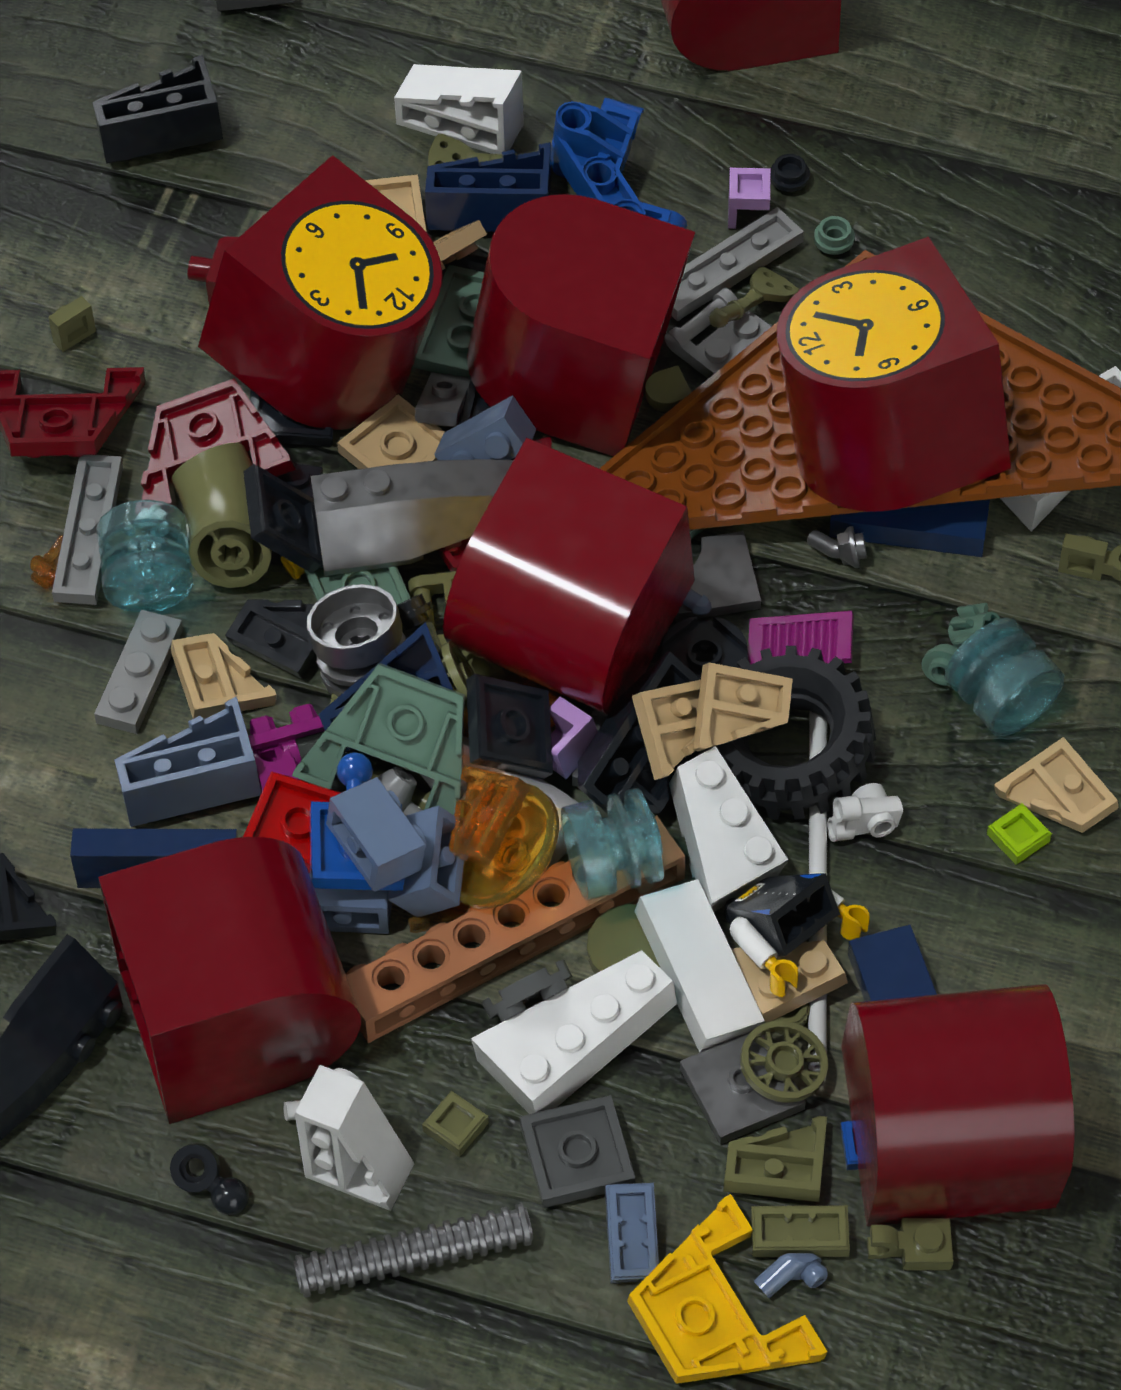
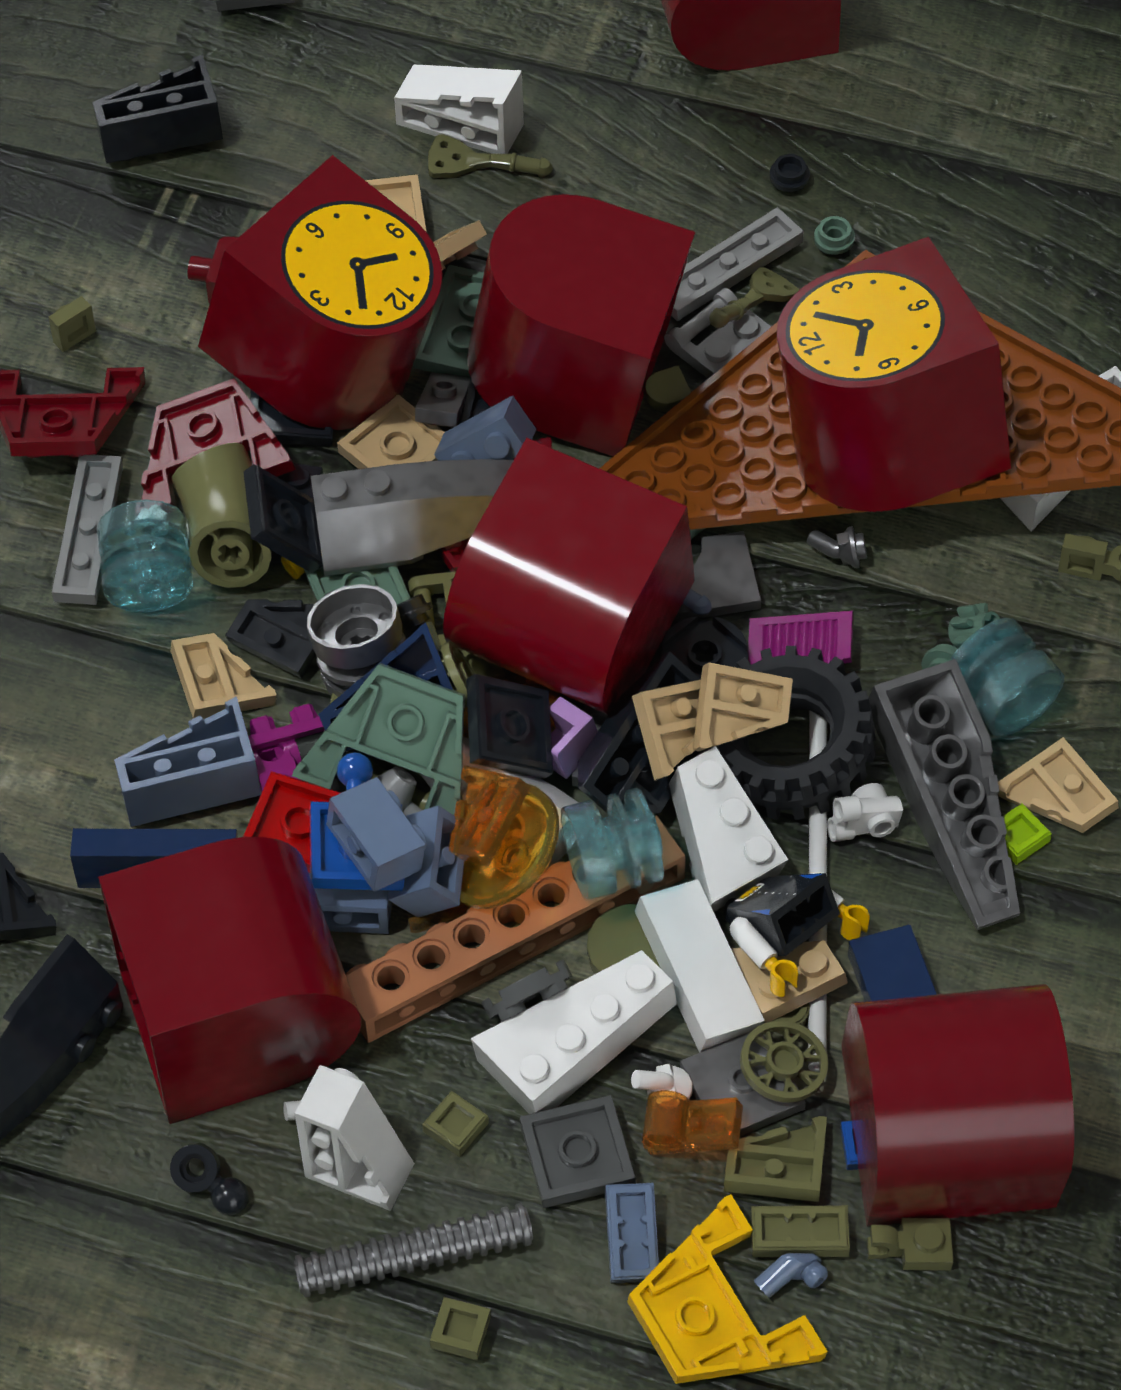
(44, 566): clear orange hand -> none
(138, 672): light grey plate -> none
(460, 1328): none -> olive plate
(486, 190): dark blue wedge -> none
(594, 147): blue connector -> none
(664, 1078): none -> white plate
(684, 1125): none -> clear orange plate
(747, 191): lavender panel -> none
(938, 527): dark blue piece -> none
(950, 784): none -> flat silver wedge

